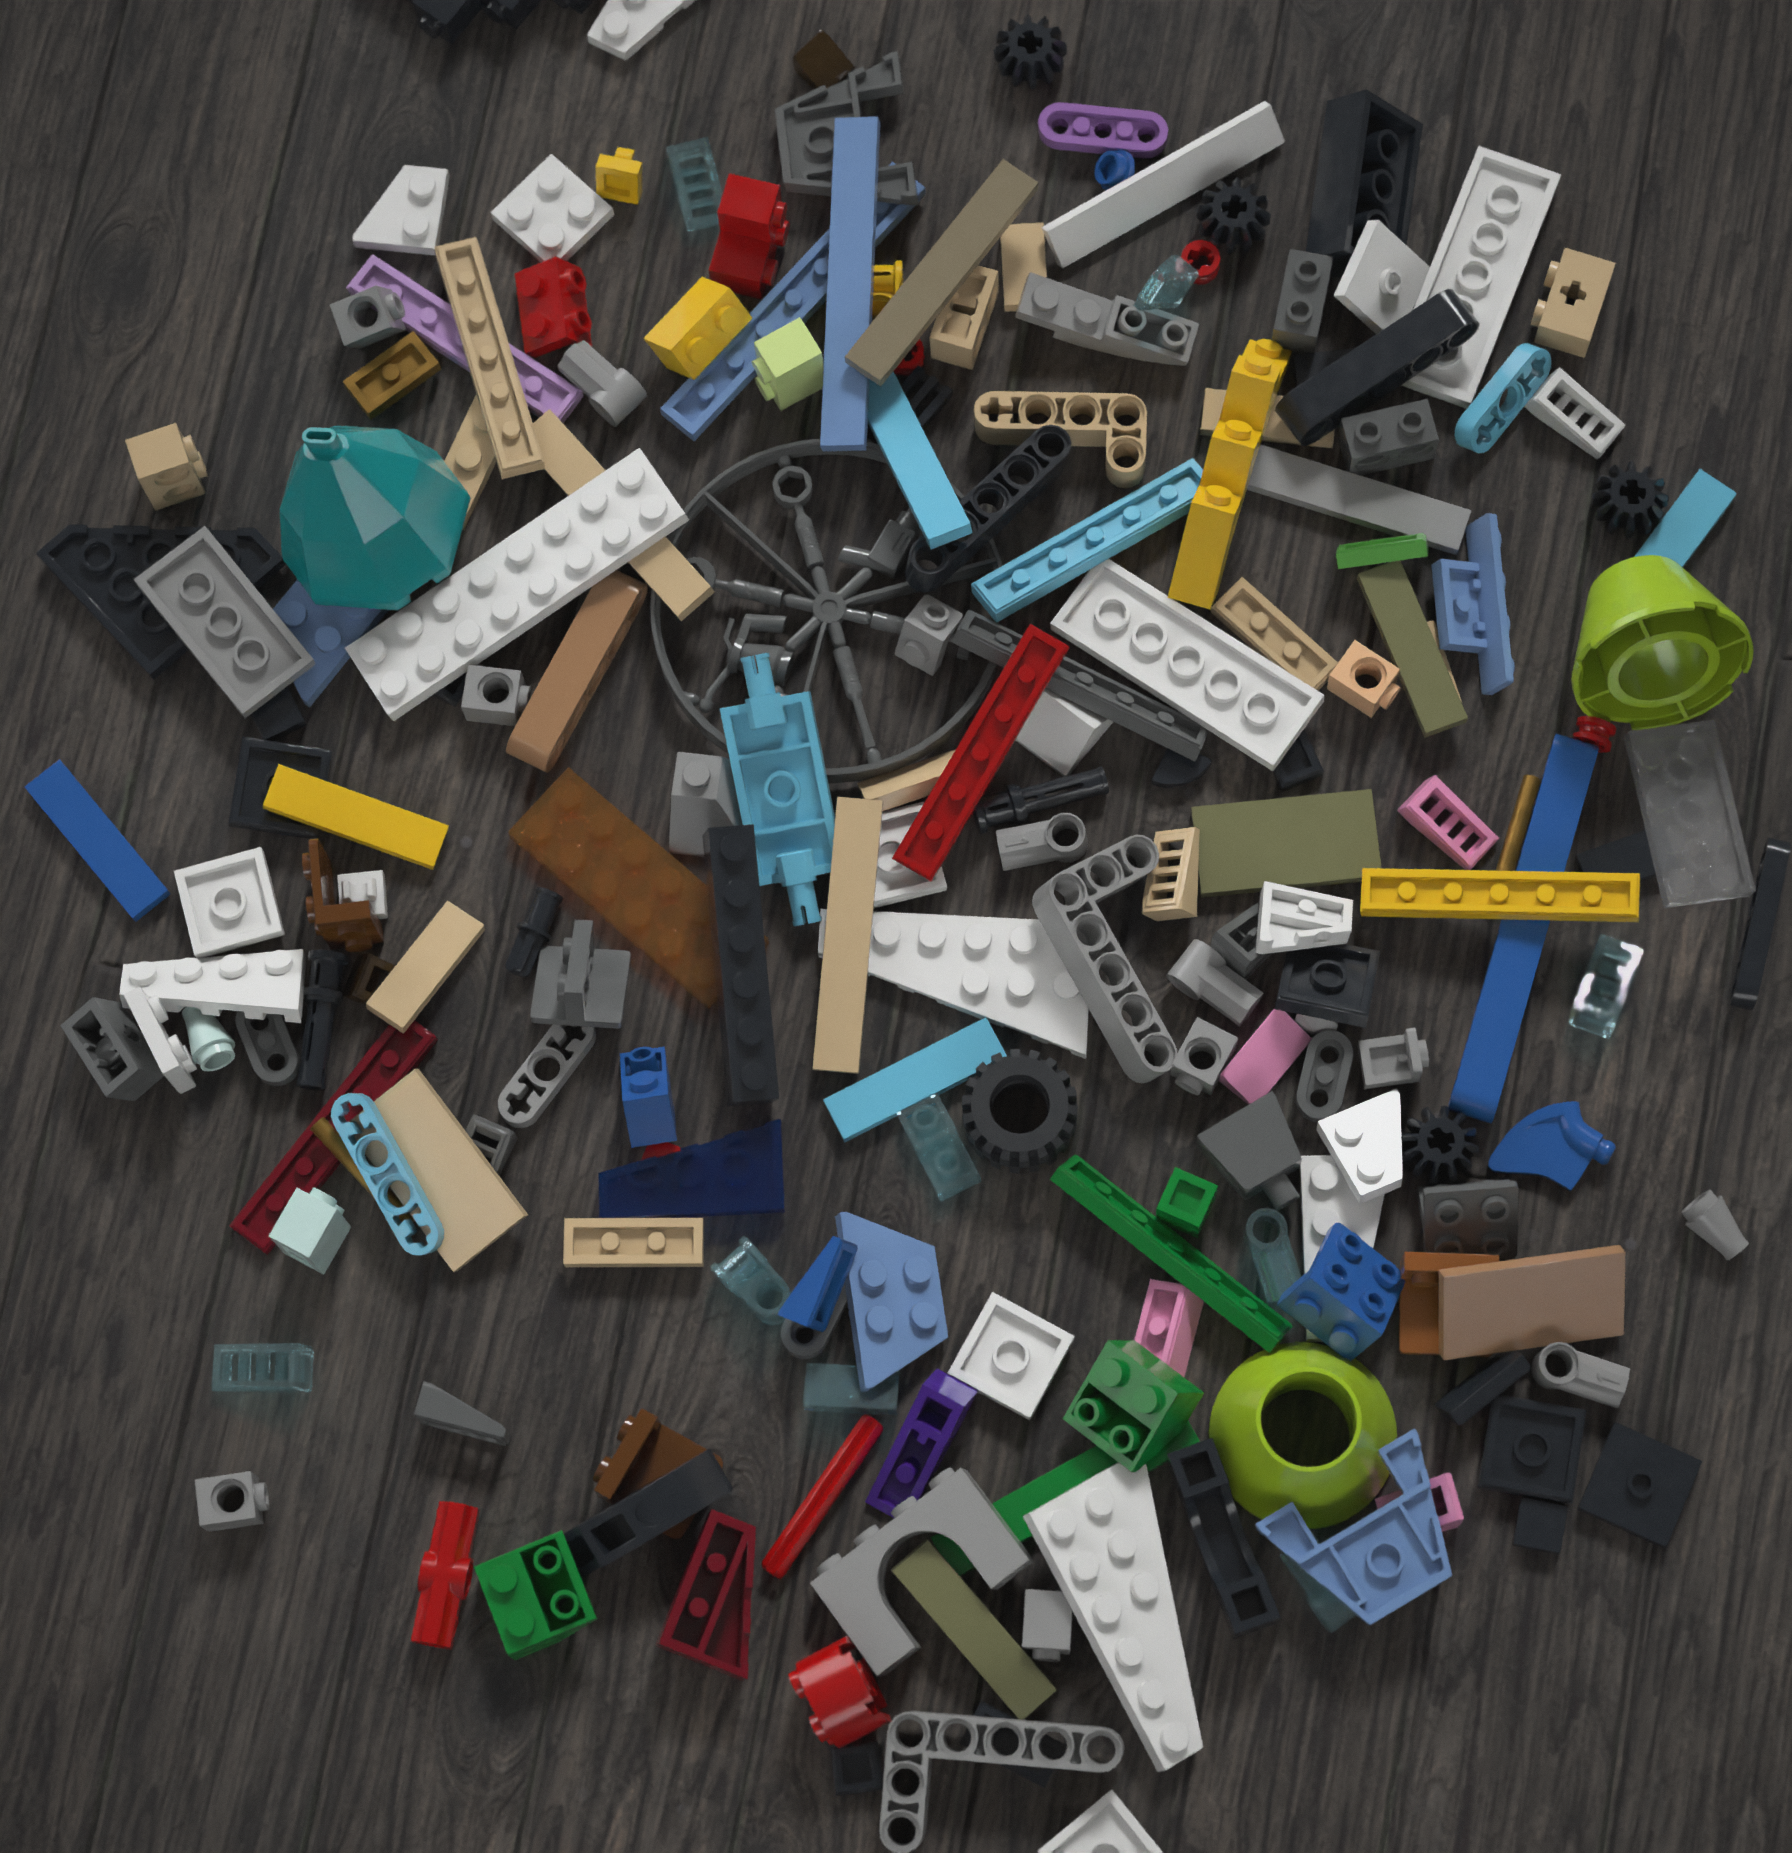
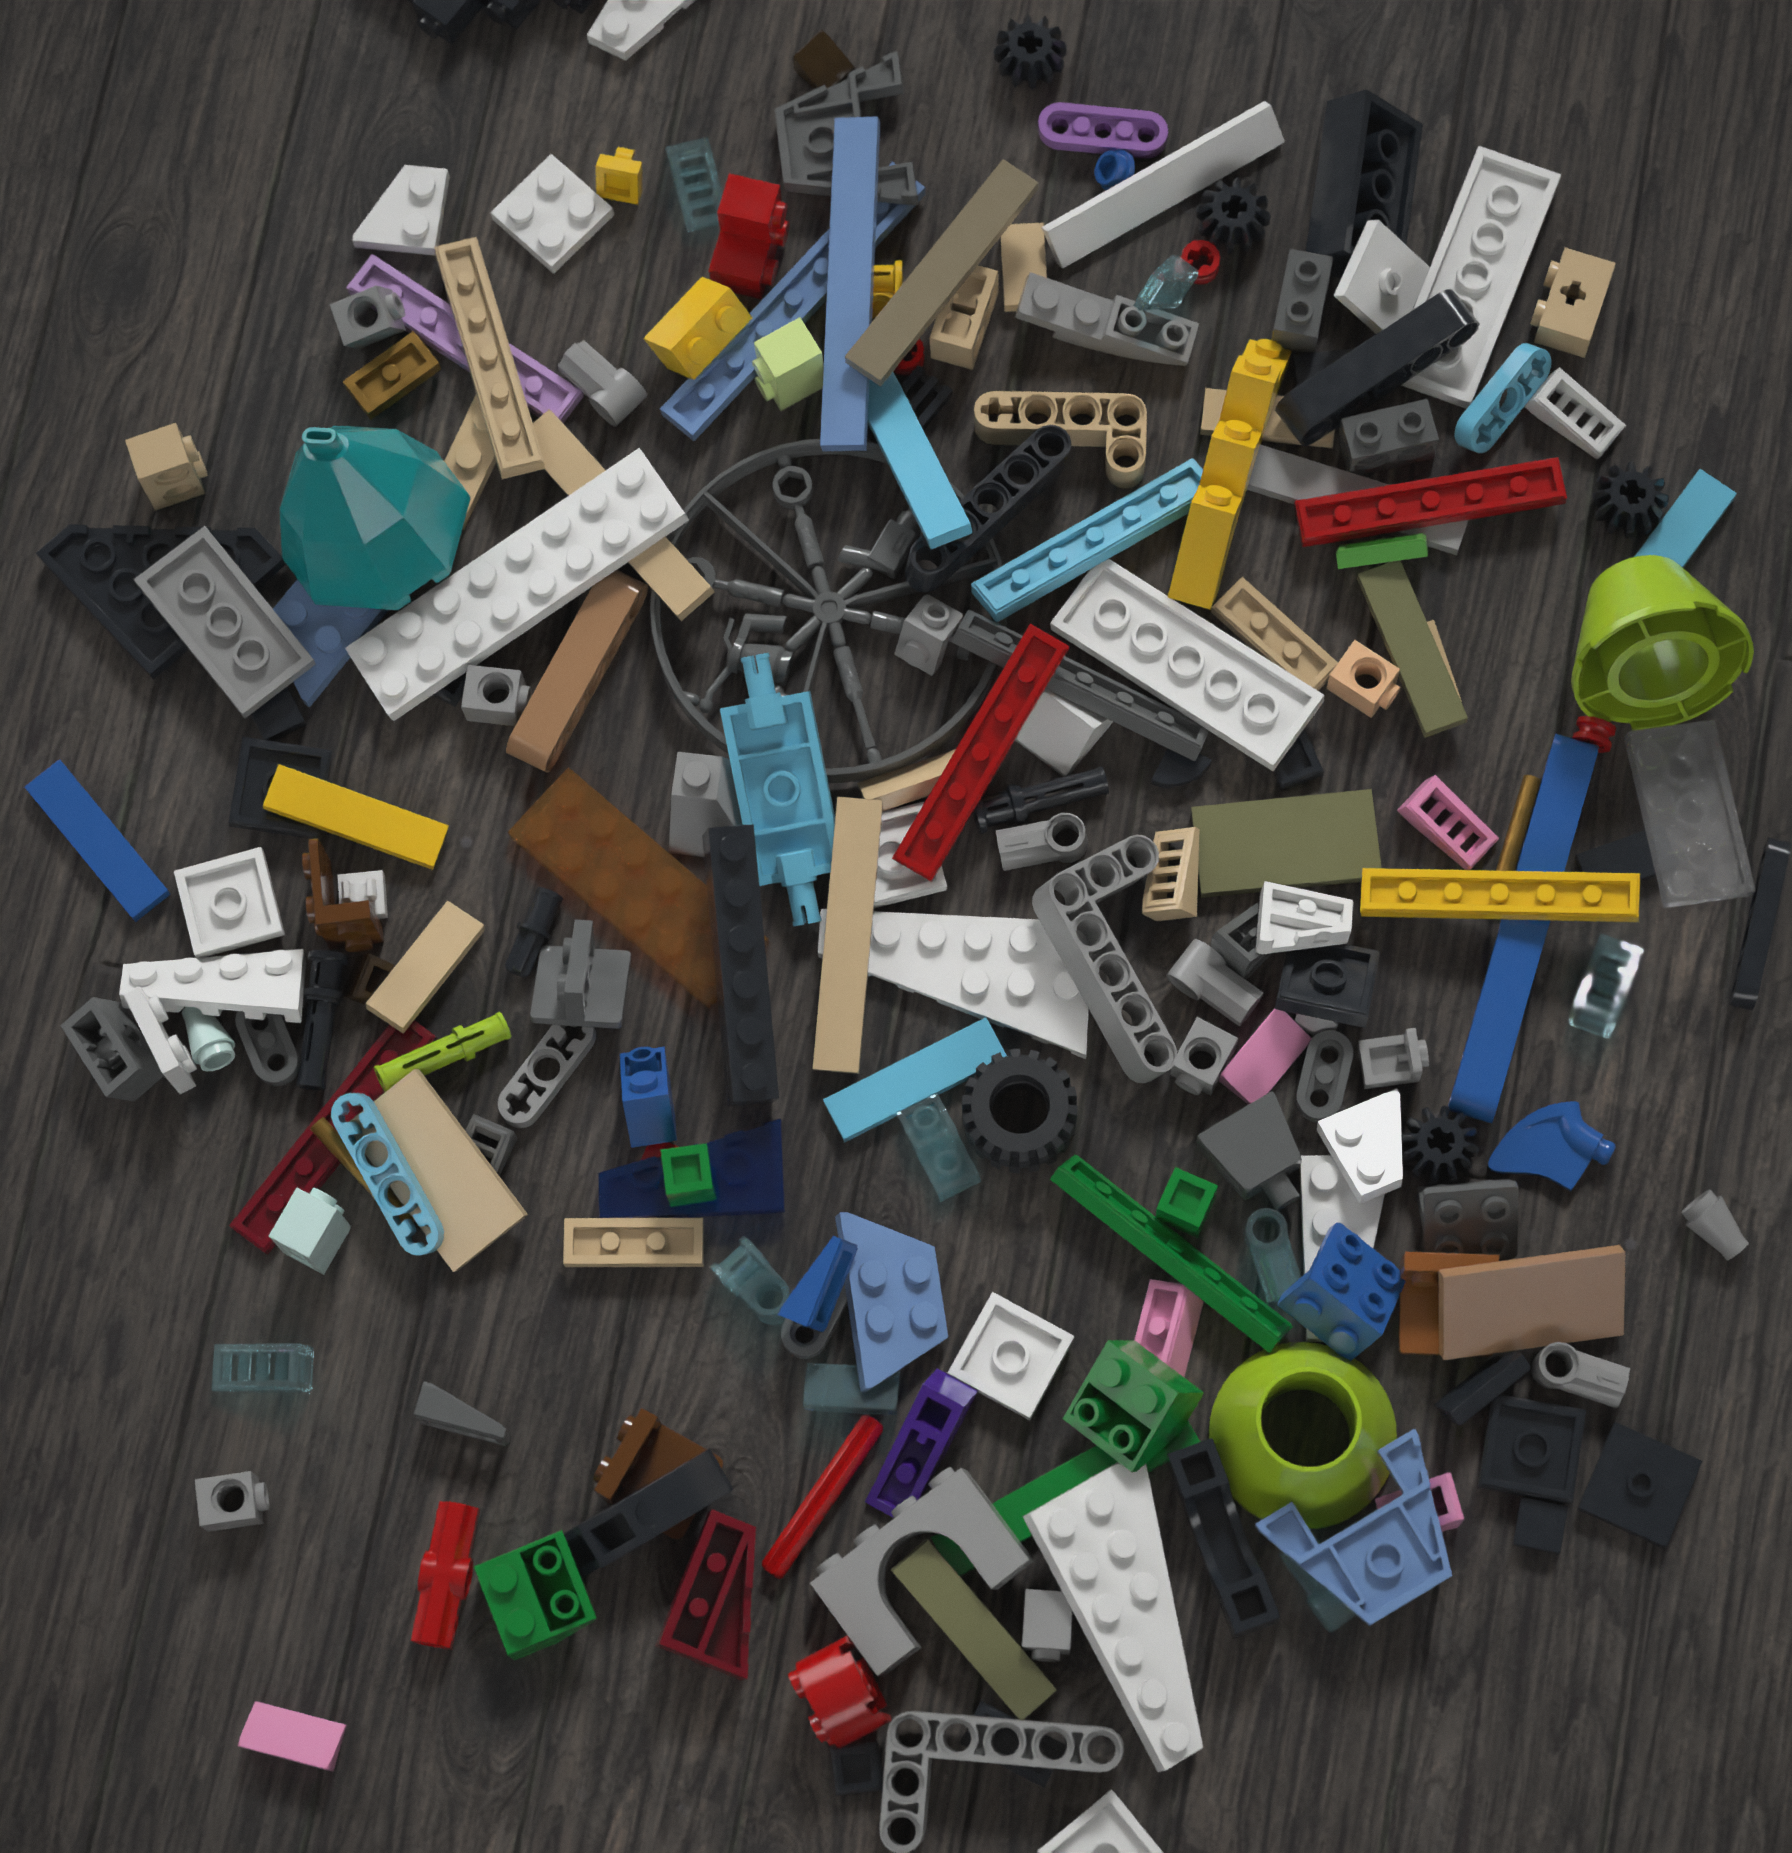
(292, 1736): none -> bright pink slope
(444, 1051): none -> lime pin
(552, 306): red bracket -> none
(688, 1175): none -> green panel
(1430, 502): none -> red tile
(1473, 605): medium blue bracket -> none

